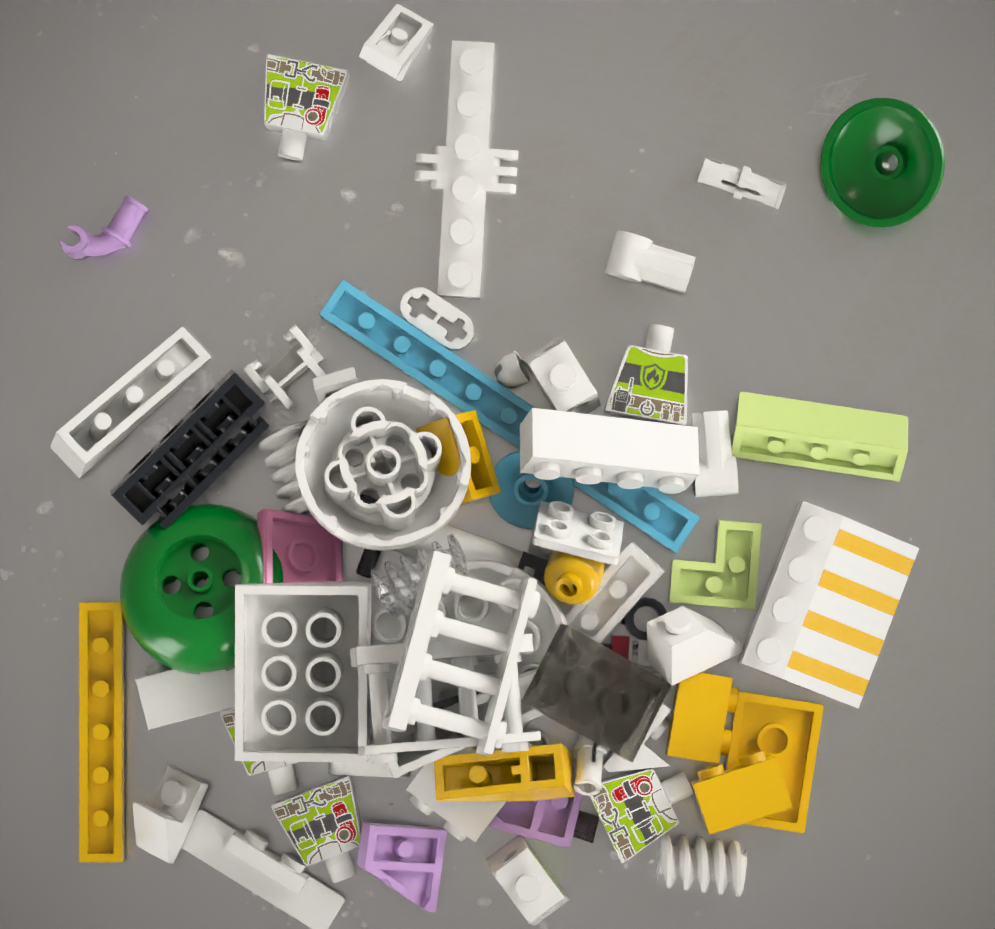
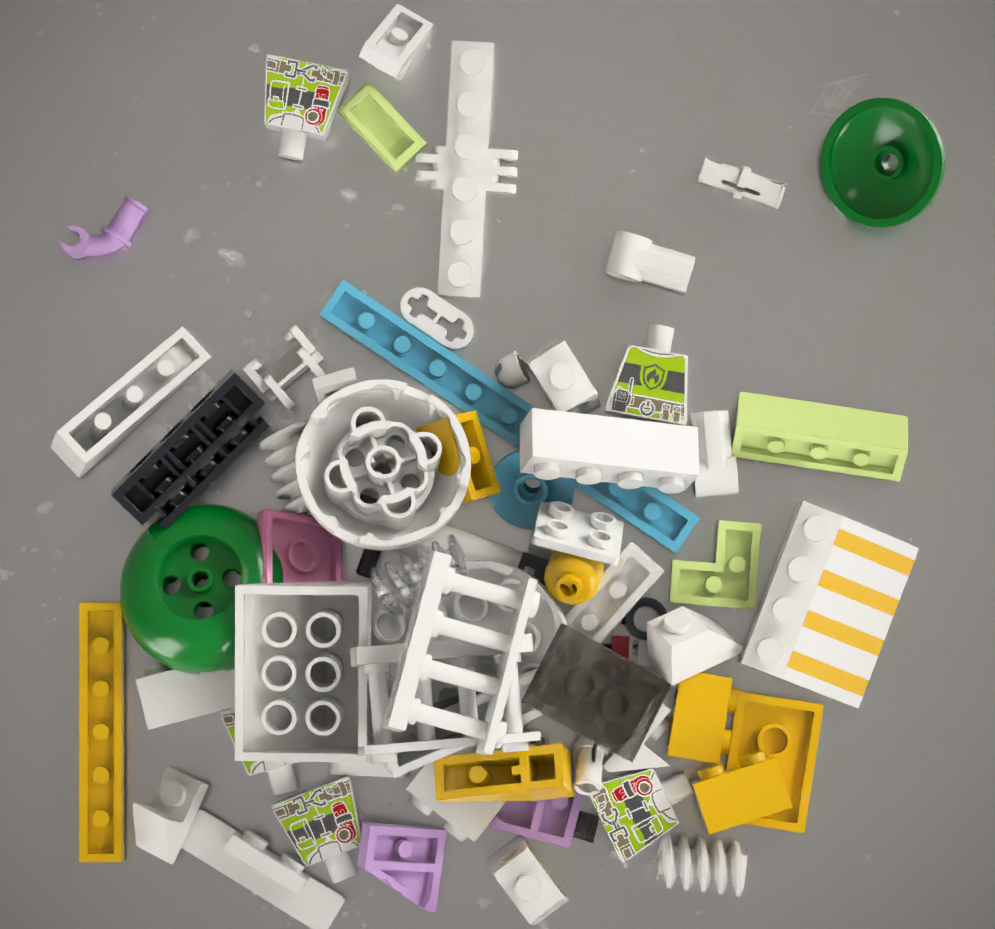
(382, 127): none -> yellowish green tile

